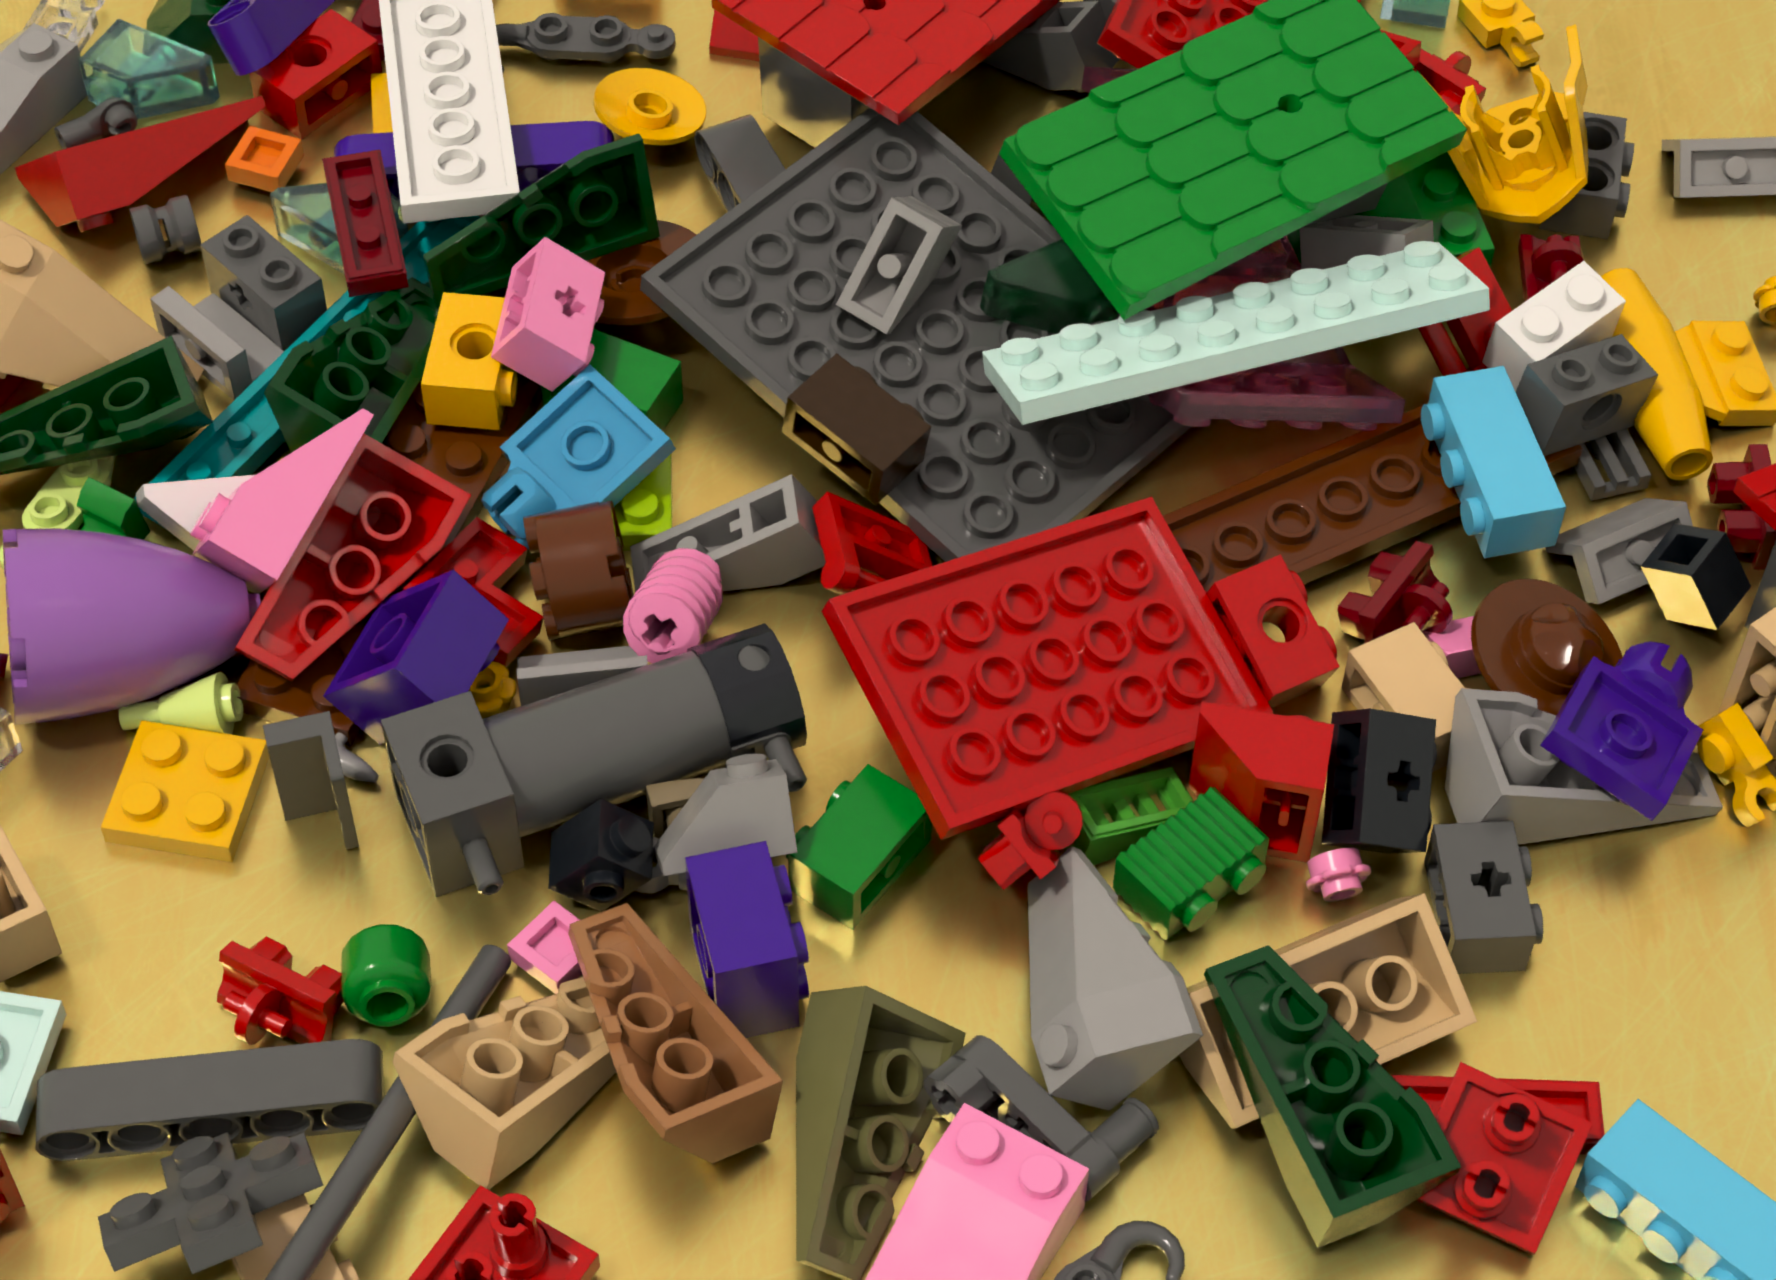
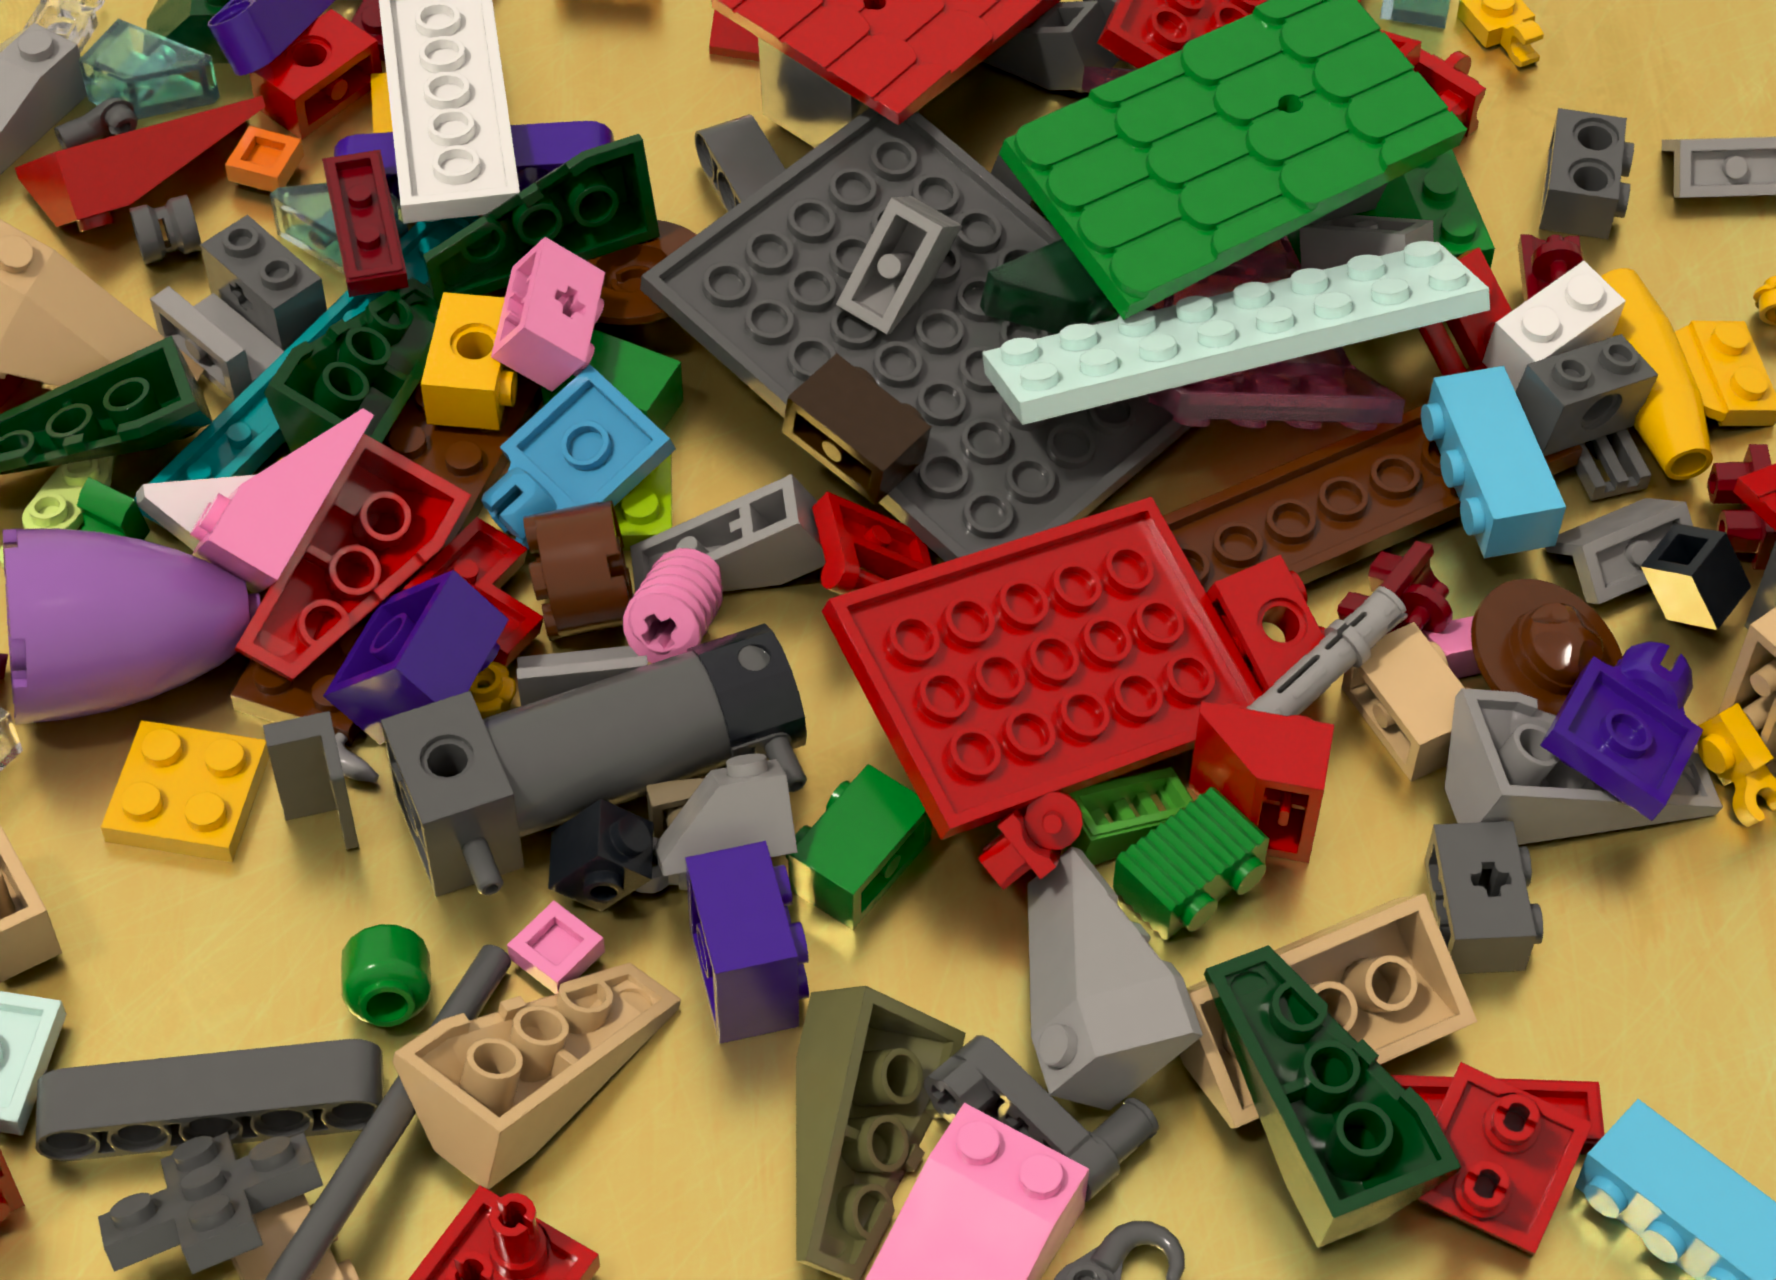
(203, 705): yellowish green cone -> none
(273, 997): red hips -> none
(586, 38): dark grey piece -> none
(649, 104): yellow dish -> none
(672, 1042): medium nougat wedge -> none
(1337, 874): bright pink plate -> none
(1344, 645): none -> light grey pin
(1379, 781): black brick -> none
(1528, 153): yellow piece -> none

